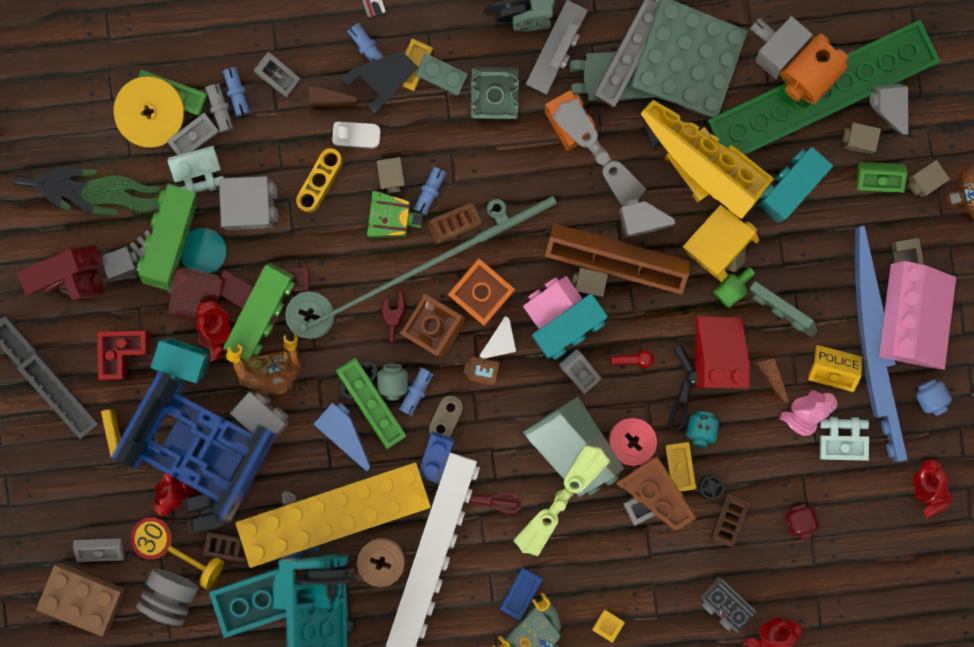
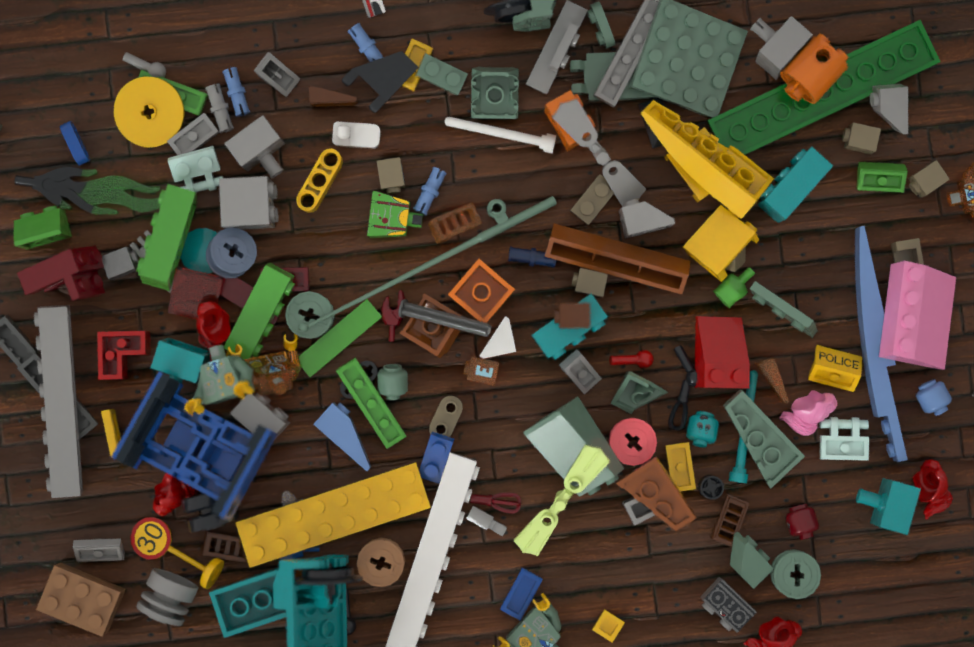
(41, 228): none -> bright green slope
(60, 401): none -> light grey brick
(74, 143): none -> blue beam
(155, 69): none -> light grey bar
(218, 253): none -> sand blue piece
(221, 380): none -> sand green torso
(256, 146): none -> light grey brick
(339, 338): none -> bright green tile
(416, 391): medium blue pin -> none
(444, 318): none -> dark grey axle
(485, 520): none -> light grey bar
(530, 256): none -> dark blue pin
(545, 142): none -> white piece
(552, 302): bright pink brick -> none
(573, 316): none -> reddish brown slope
(593, 200): none -> dark tan plate
(597, 16): none -> sand green plate
(635, 392): none -> sand green slope
(739, 472): none -> teal piece
(749, 562): none -> sand green slope
(765, 442): none -> sand green wing
(805, 583): none -> sand green piece
(892, 505): none -> teal brick

